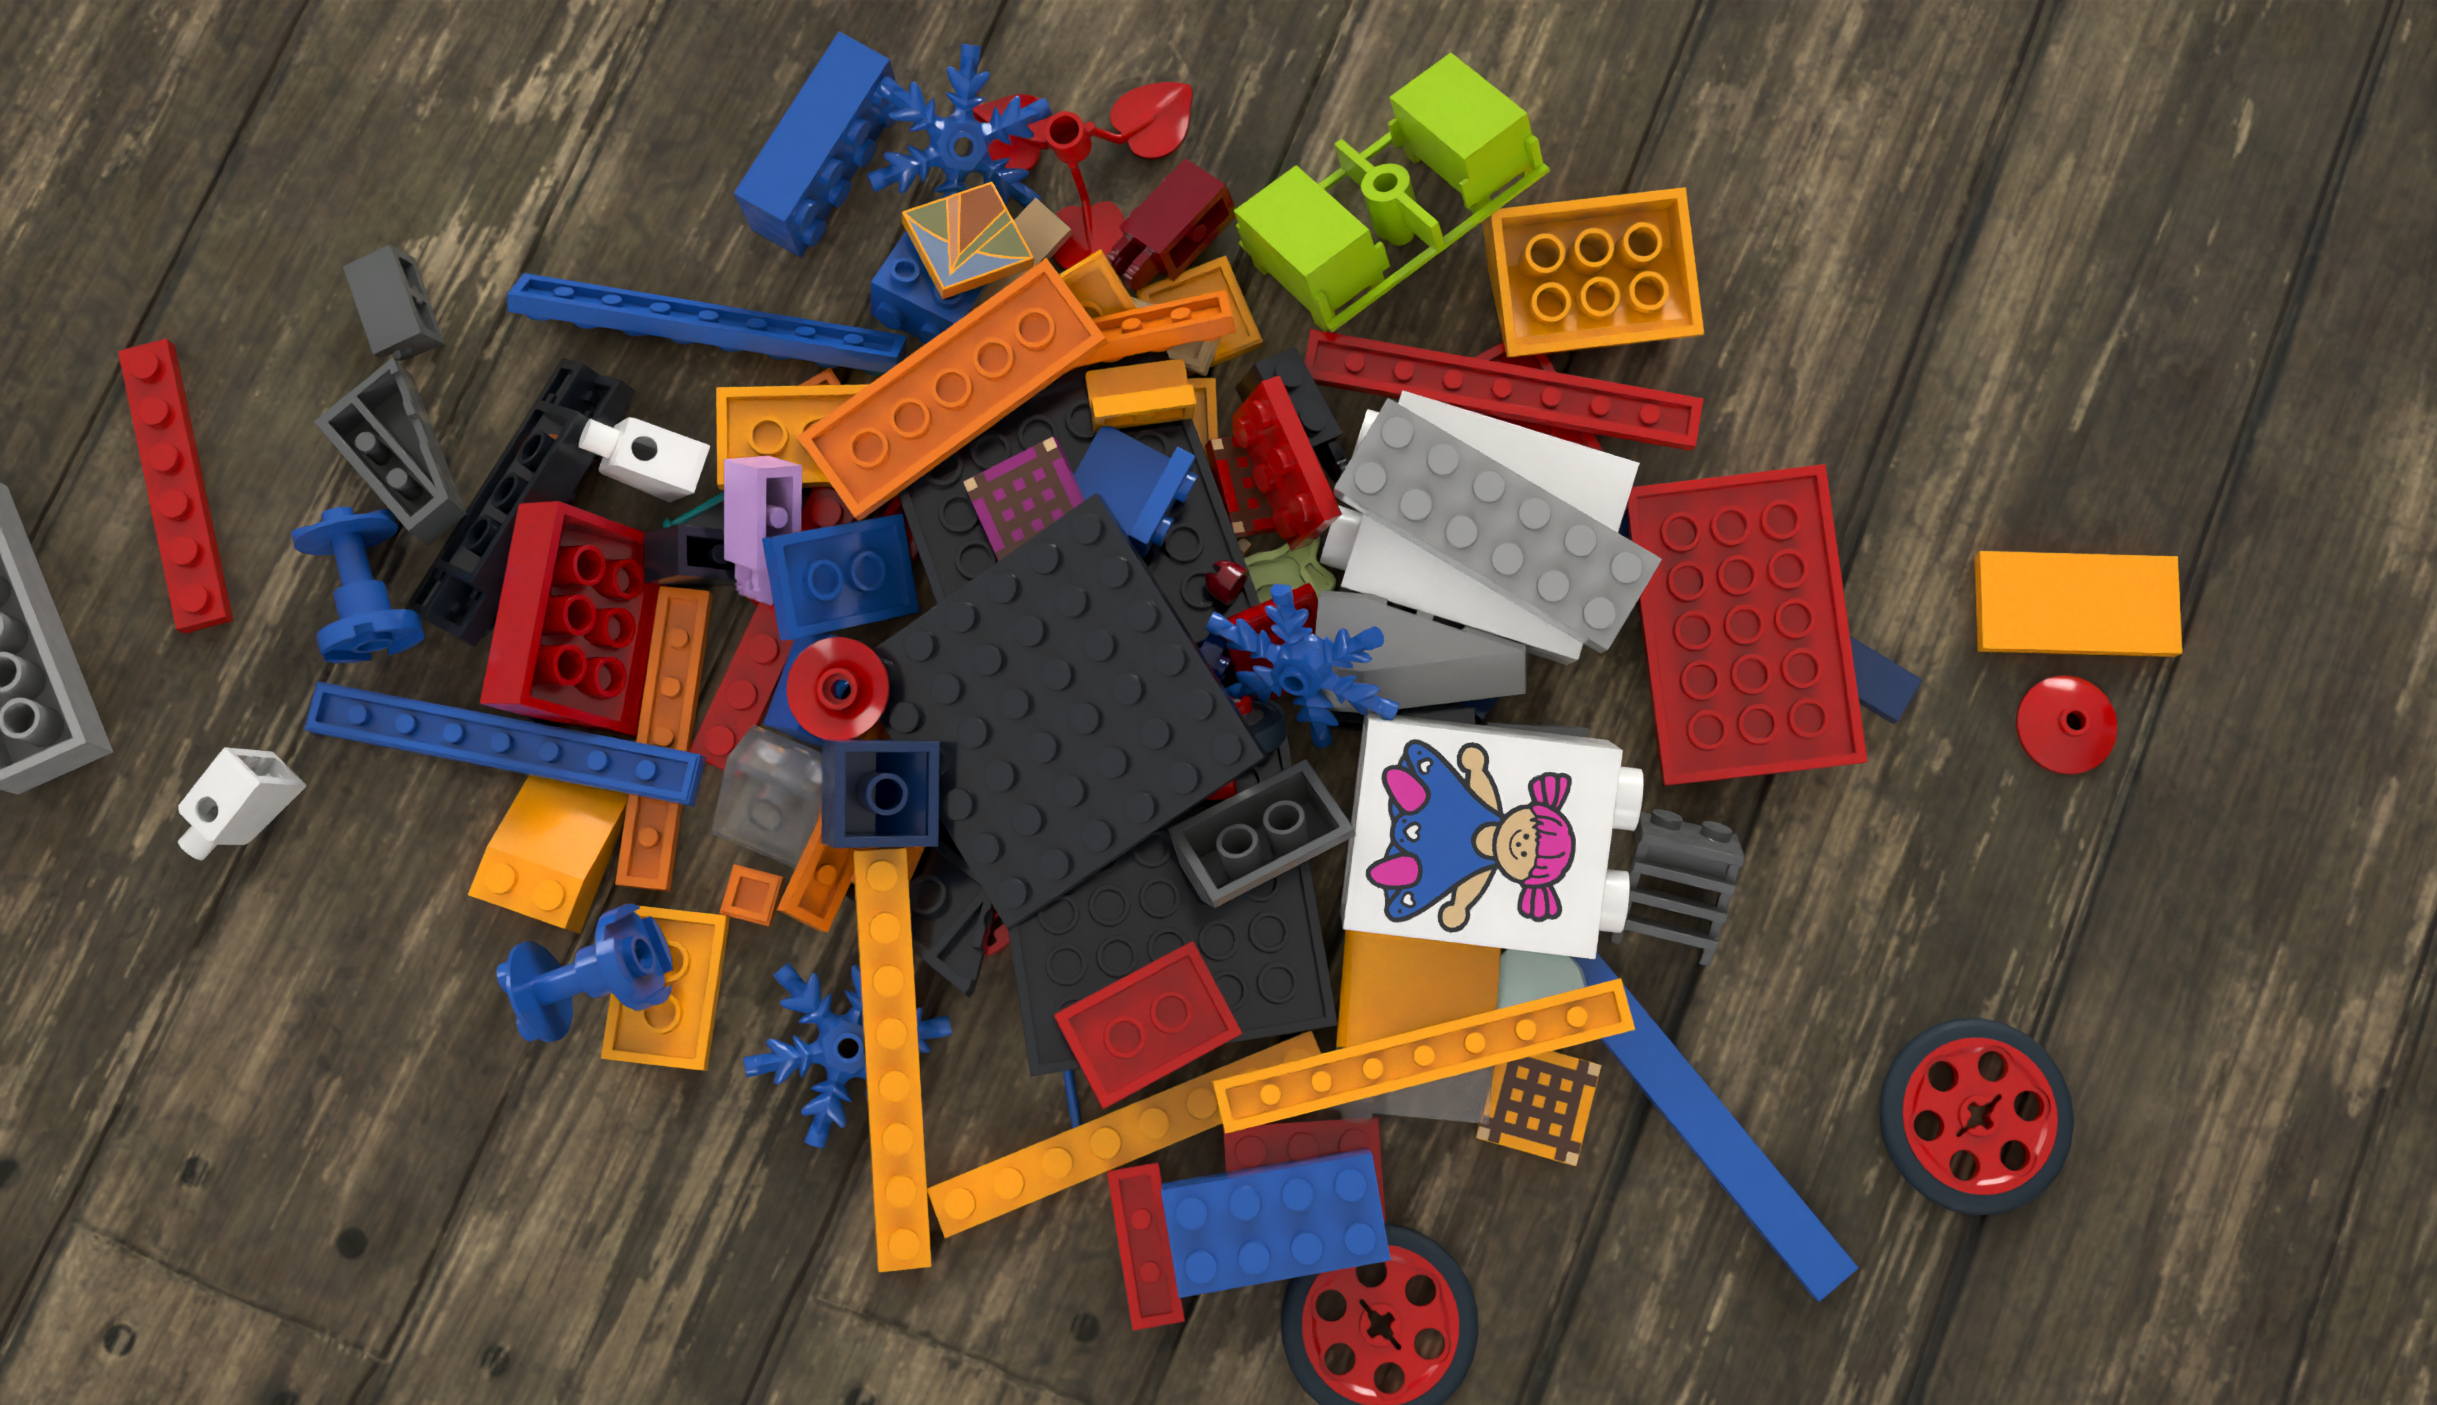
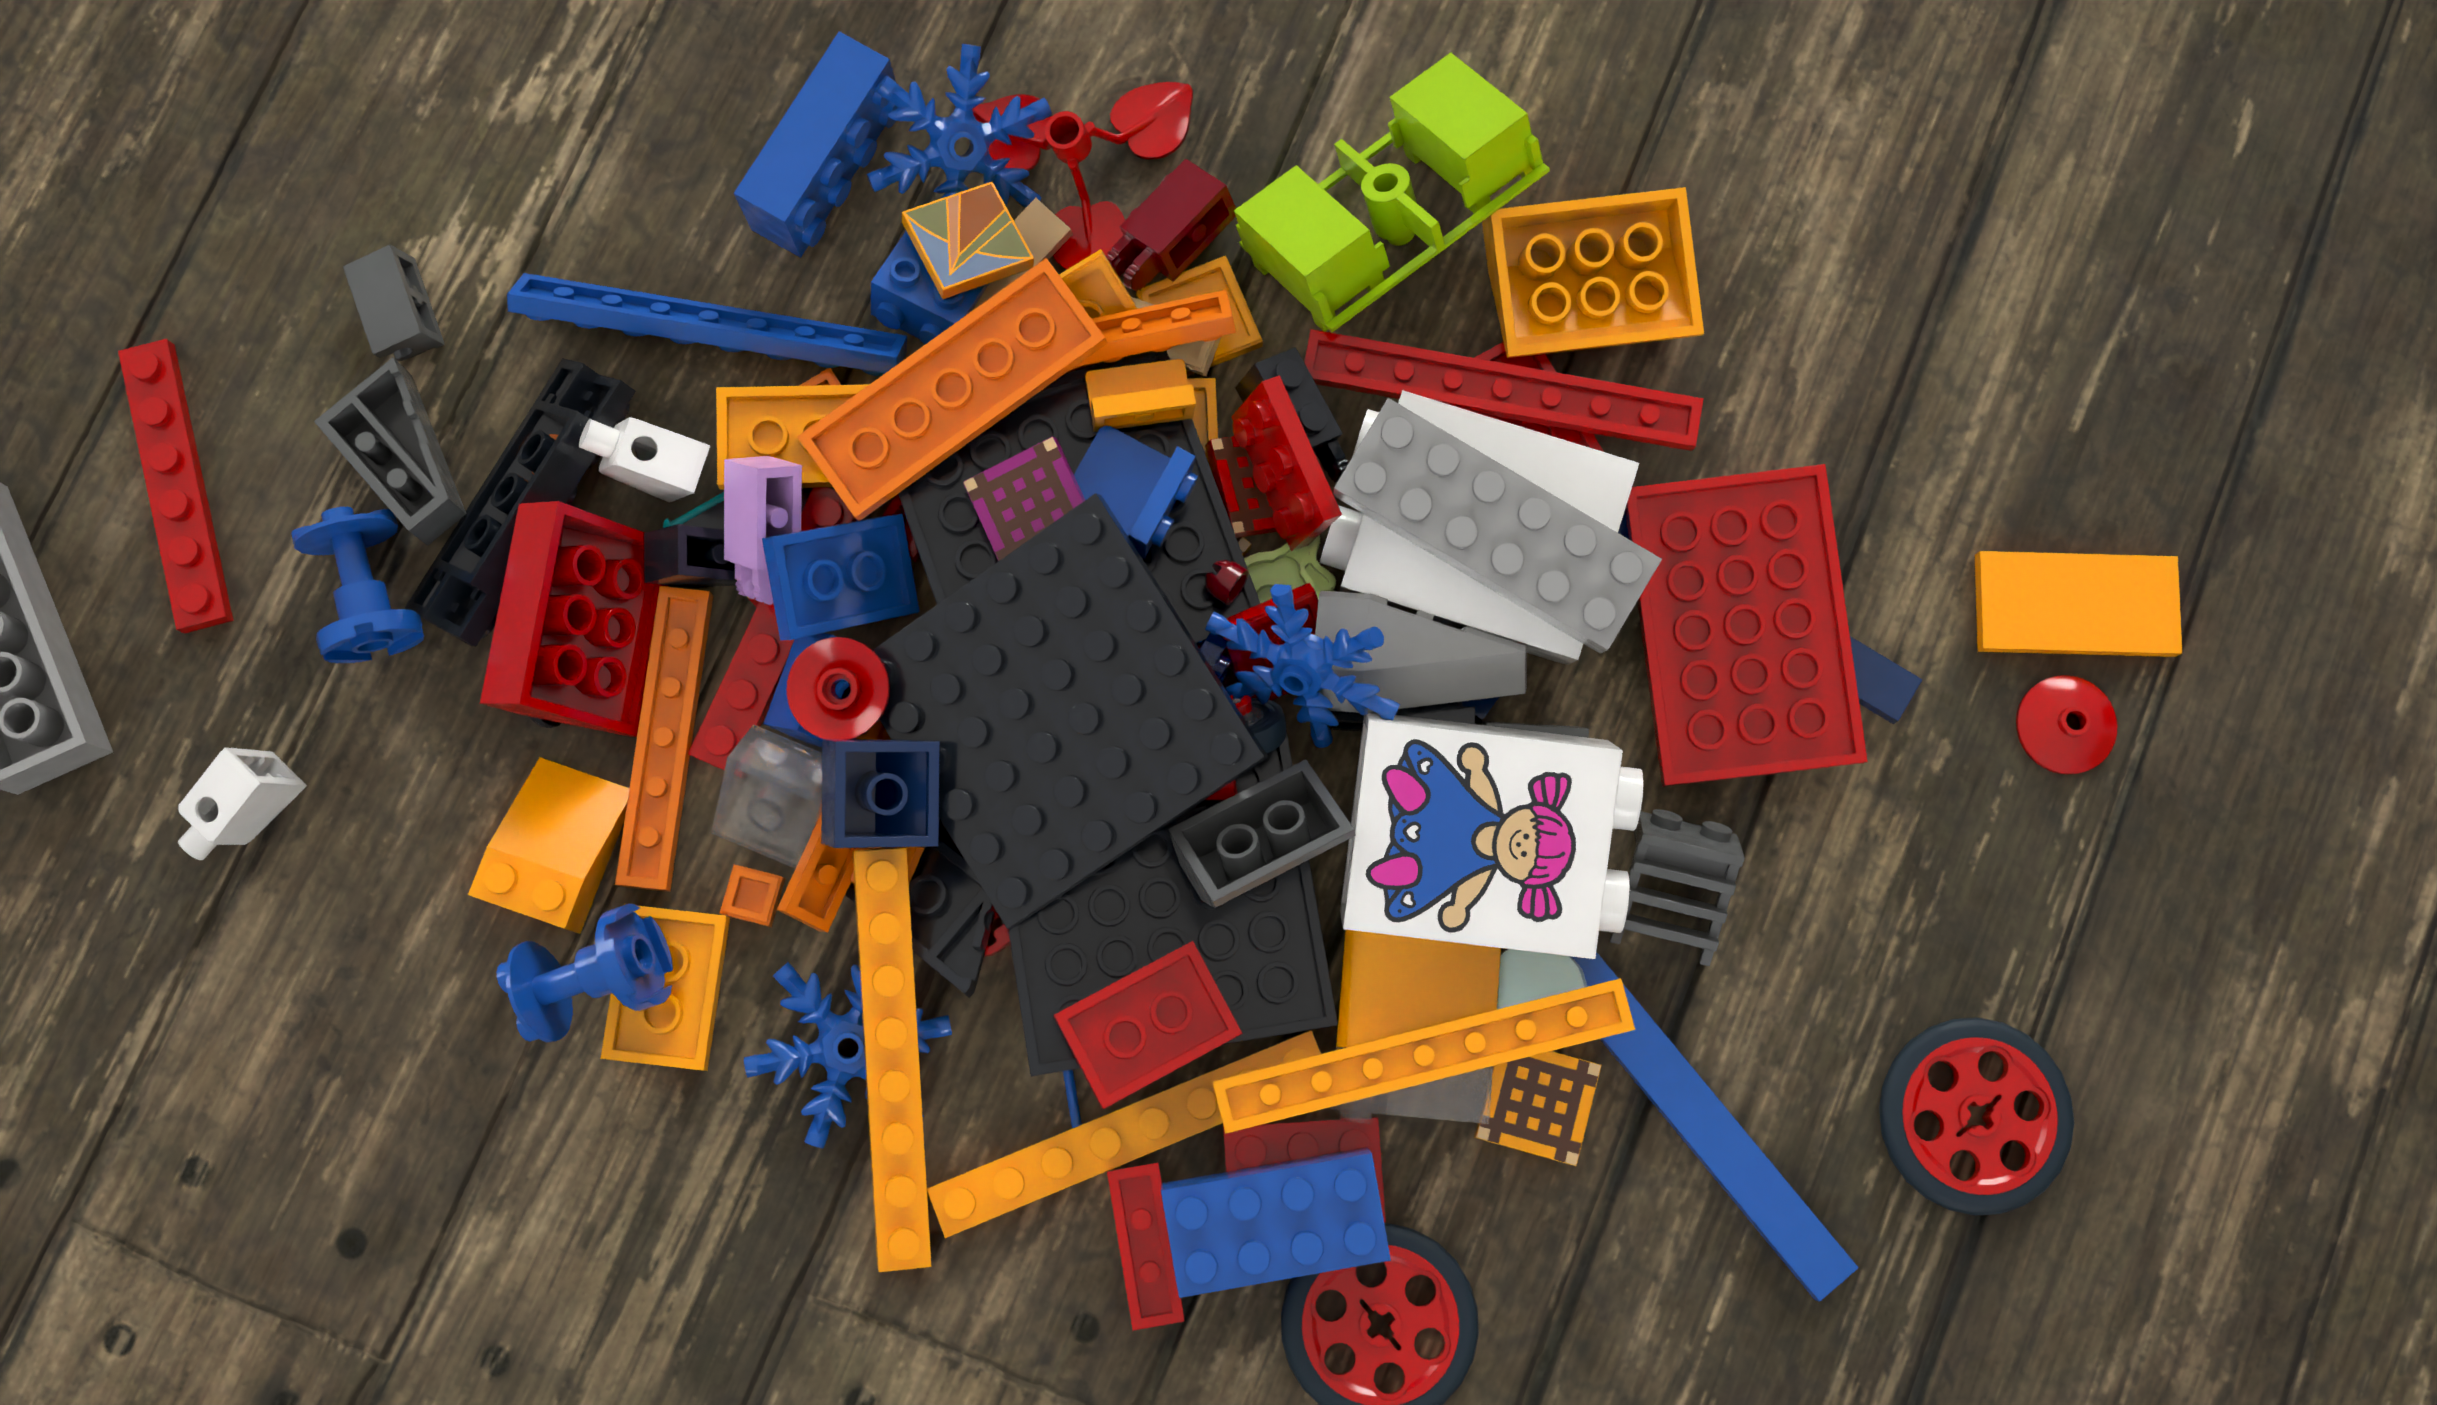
(506, 743): blue tile -> none

